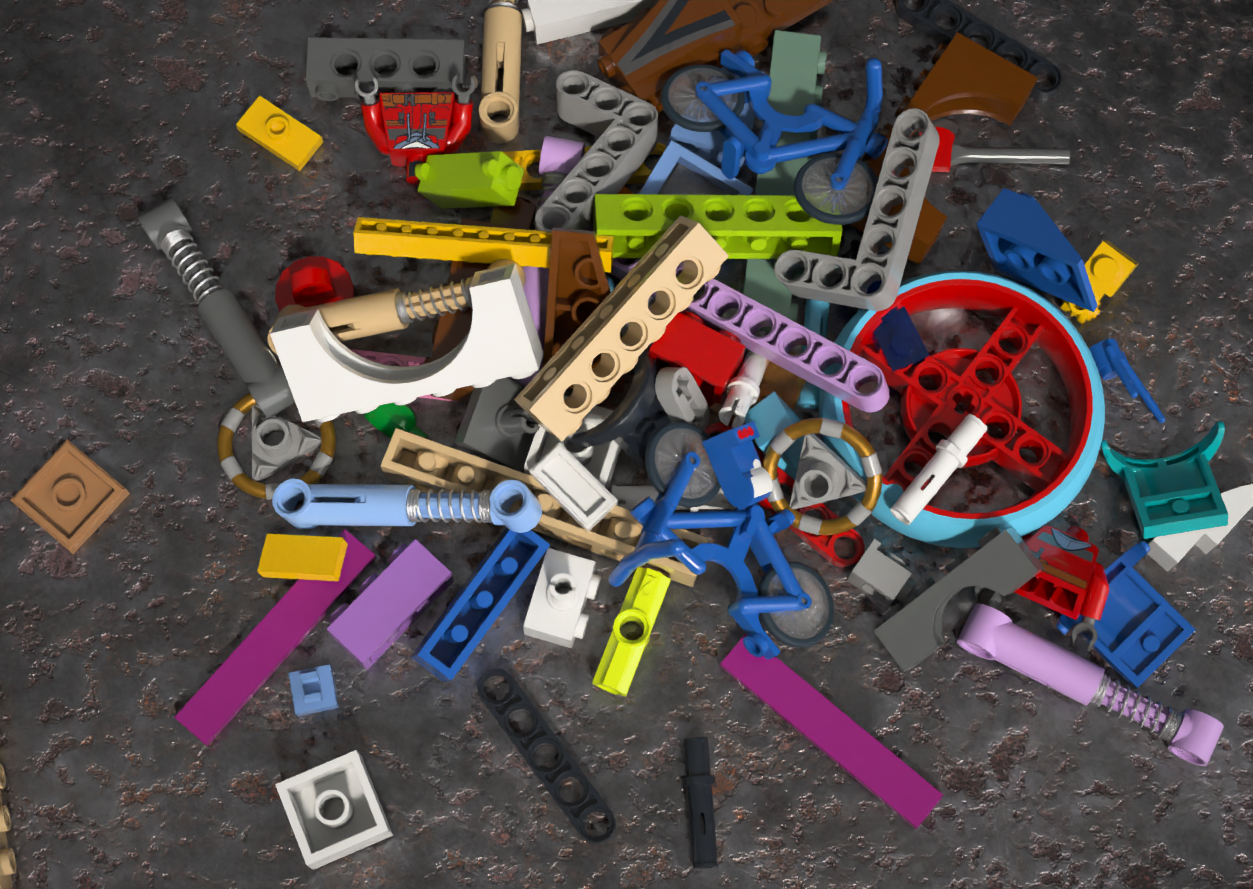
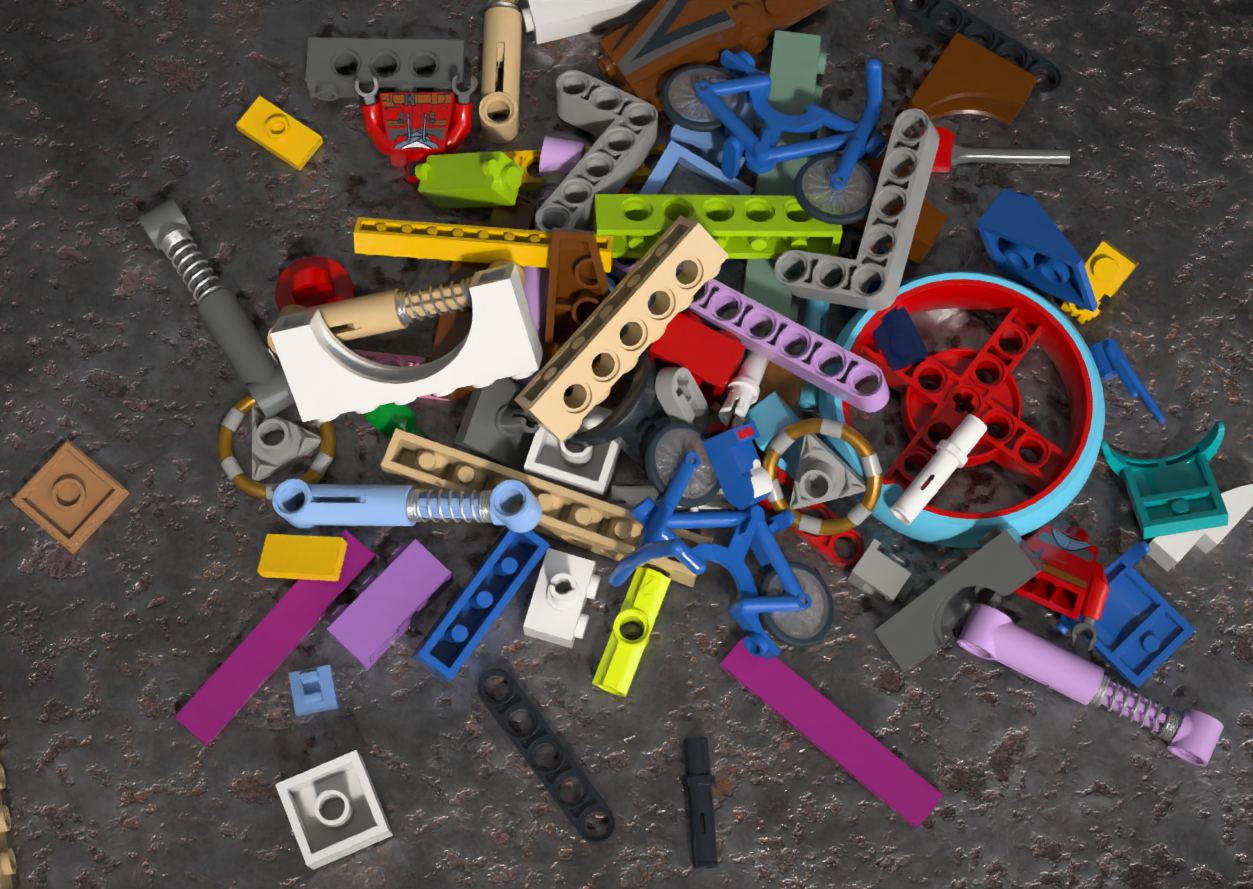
(573, 487): white tile -> none

